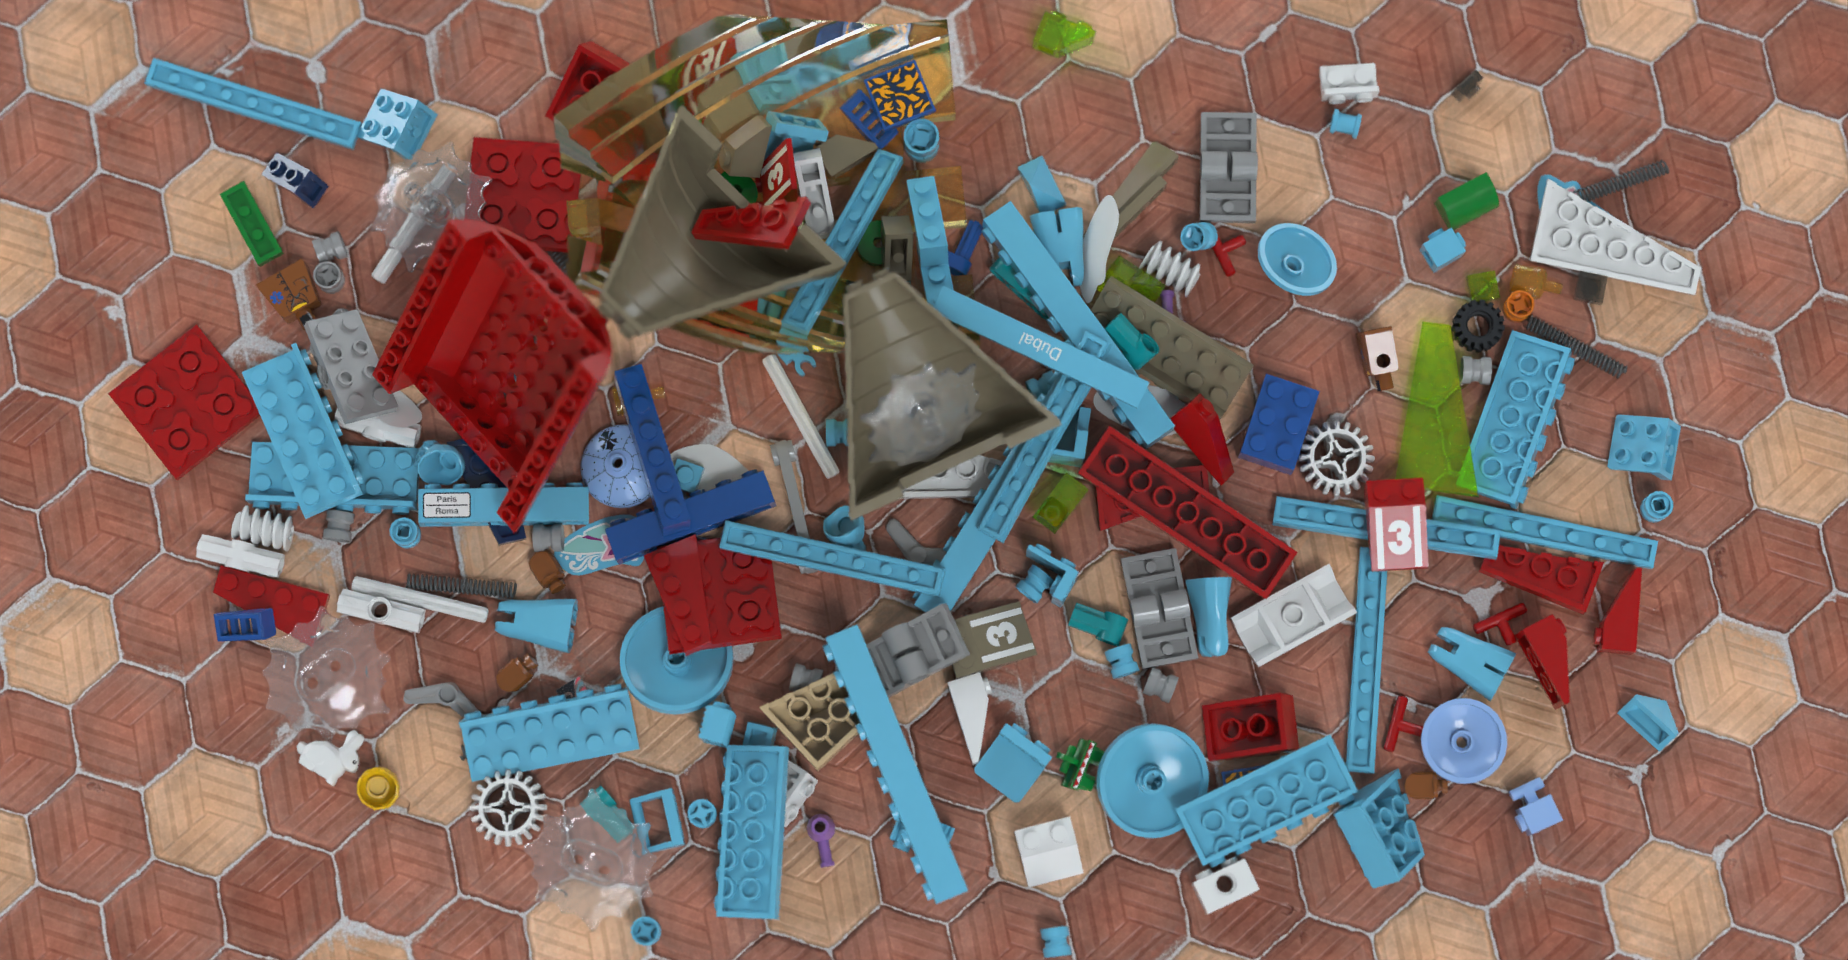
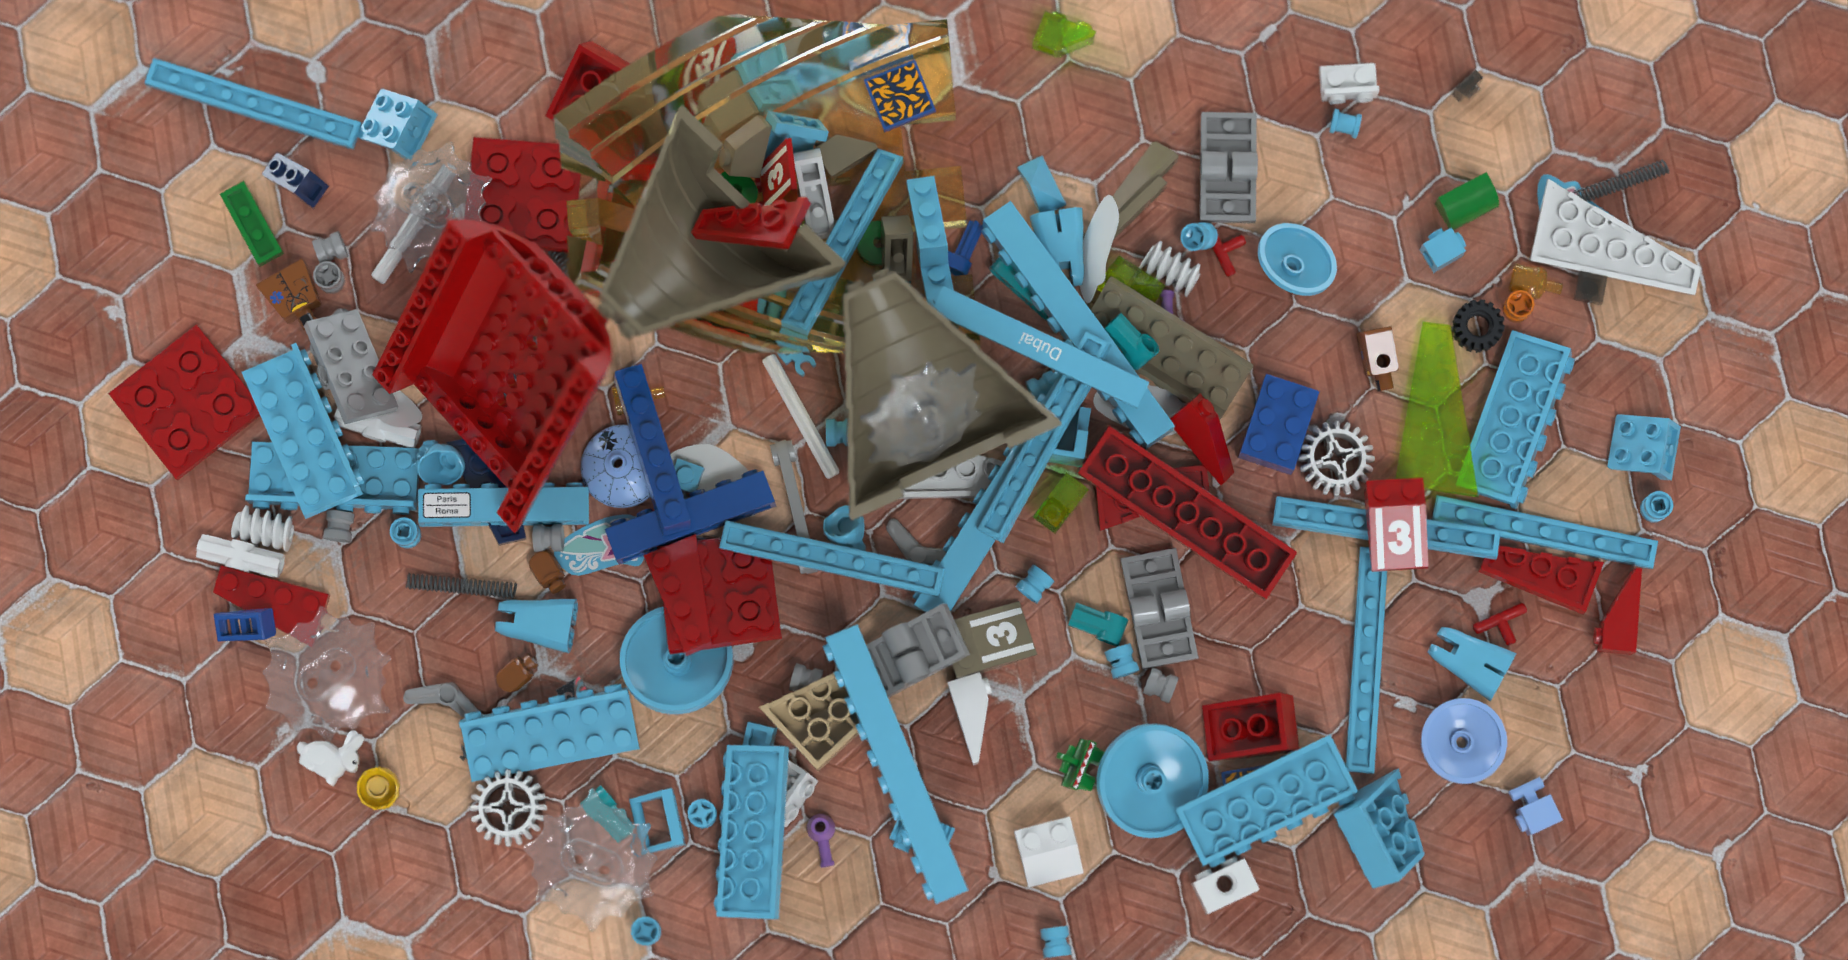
(364, 606): white piece -> none
(420, 599): white axle -> none
(717, 724): medium azure brick -> none
(882, 138): blue slope -> none
(921, 140): medium azure wheel -> none
(1013, 762): medium azure bracket -> none
(1066, 569): medium azure bracket -> none
(1209, 604): medium azure piece -> none
(1292, 616): white piece -> none
(1398, 724): red piece -> none
(1425, 785): dark orange arm -> none
(1475, 370): light grey wheel -> none
(1483, 286): clear neon green tile -> none
(1547, 654): red slope -> none
(1558, 335): dark grey piece -> none
(1650, 719): medium azure slope -> none

